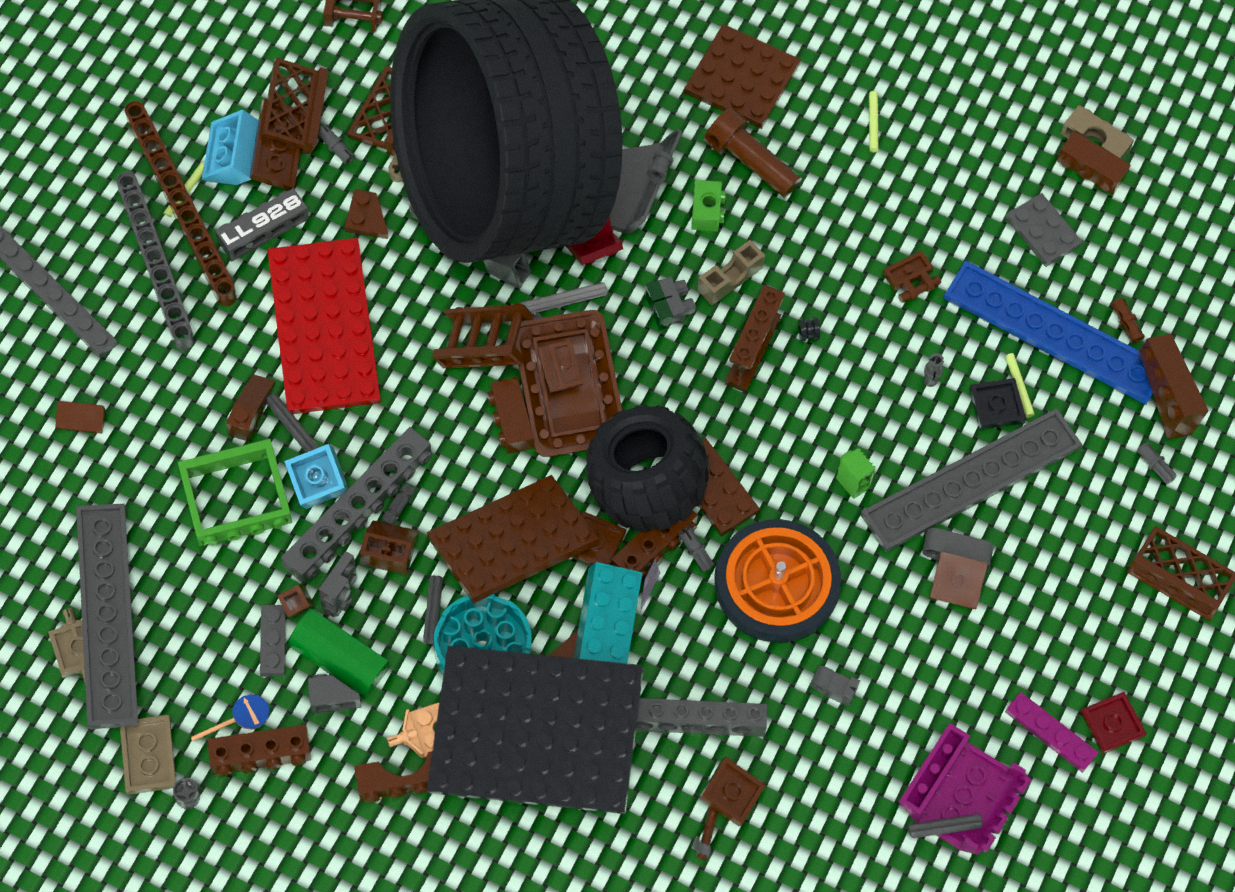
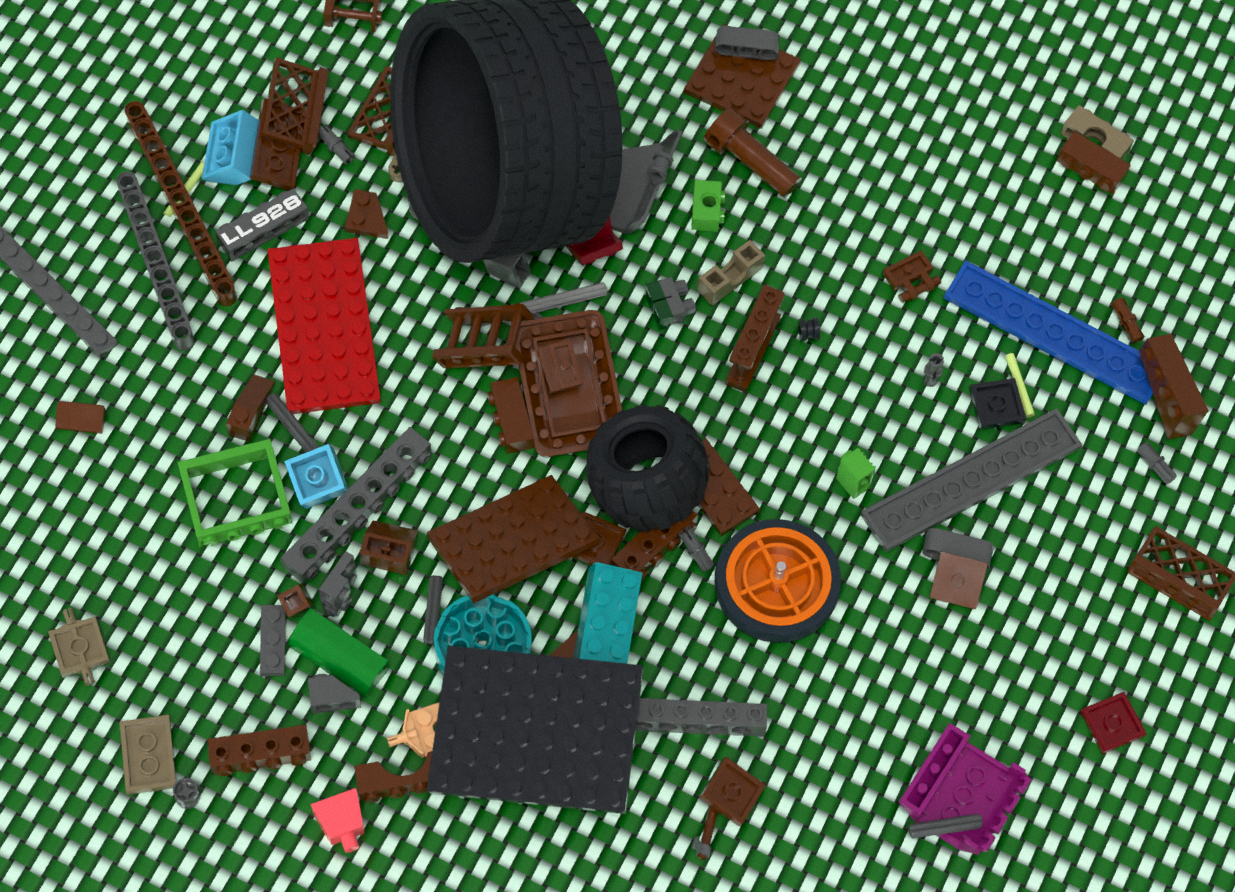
(106, 616): dark grey plate -> none
(248, 712): blue piece -> none
(340, 819): none -> coral torso
(398, 504): dark grey axle -> none
(650, 581): clear purple sticker -> none
(747, 42): none -> dark grey beam
(834, 685): dark grey leg -> none
(873, 121): yellowish green bar -> none
(1043, 230): dark grey plate -> none
(1051, 732): magenta plate -> none

